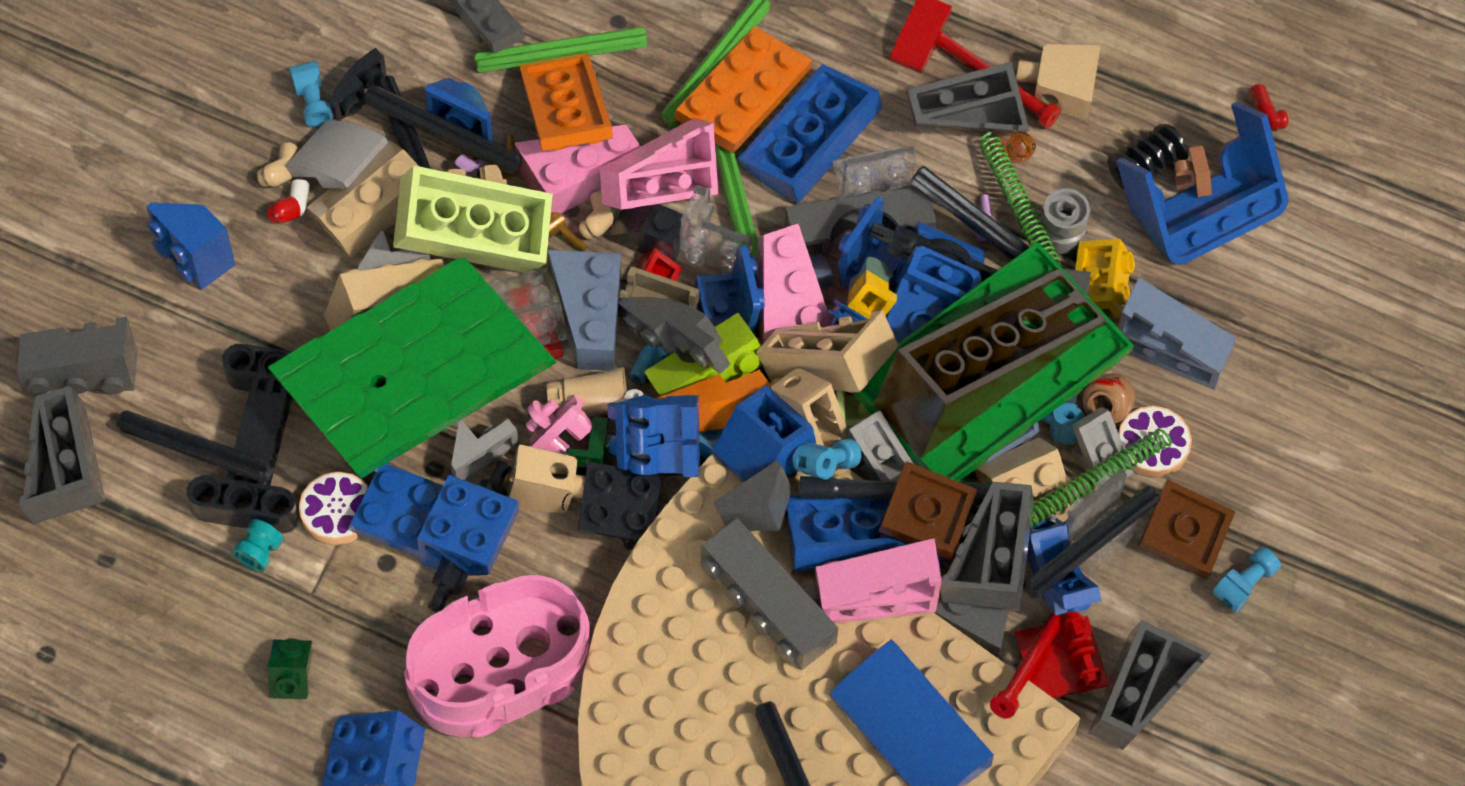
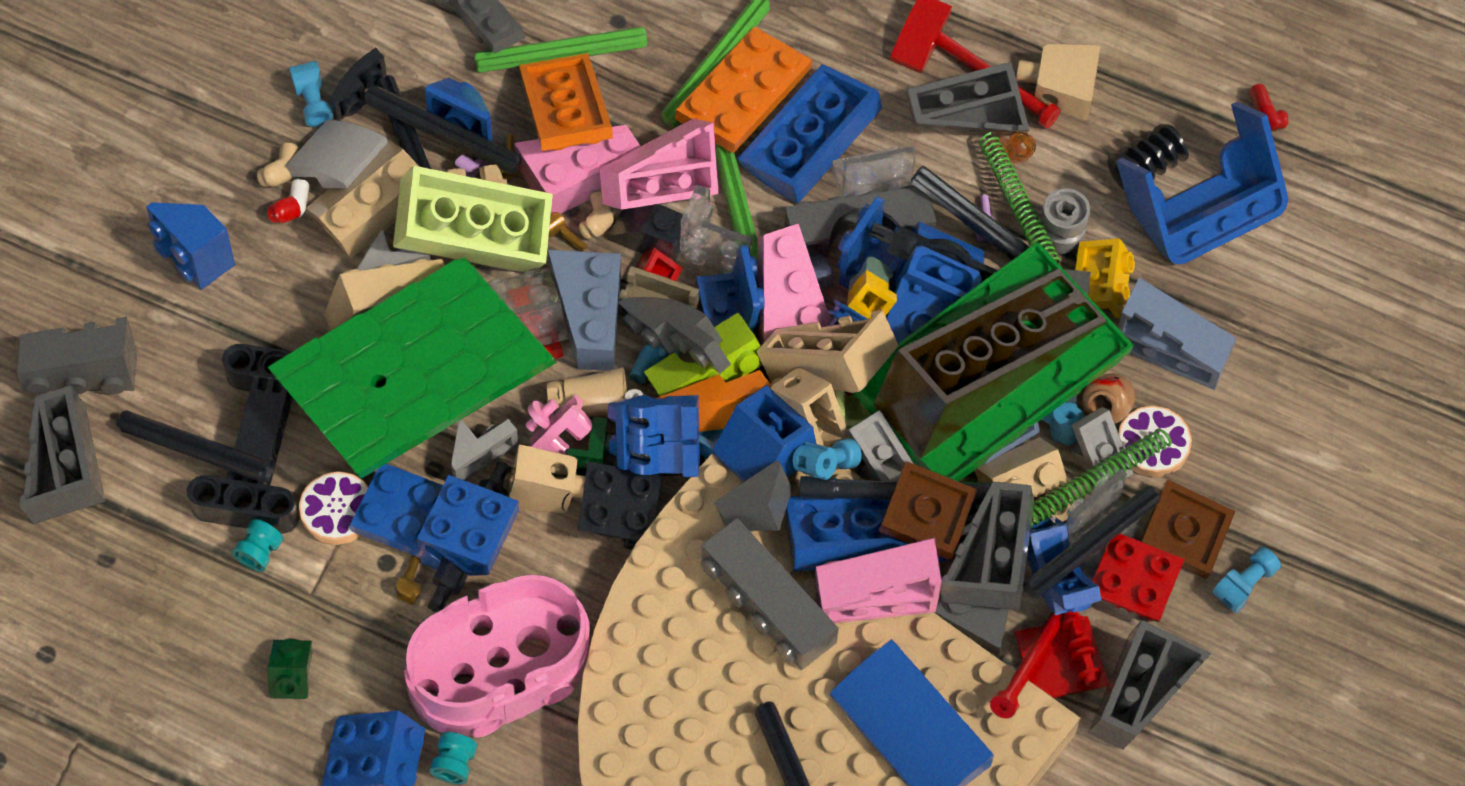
(408, 589): none -> pearl gold hand
(453, 759): none -> teal wheel
(1137, 576): none -> red hinge
(1194, 172): nougat tile -> none

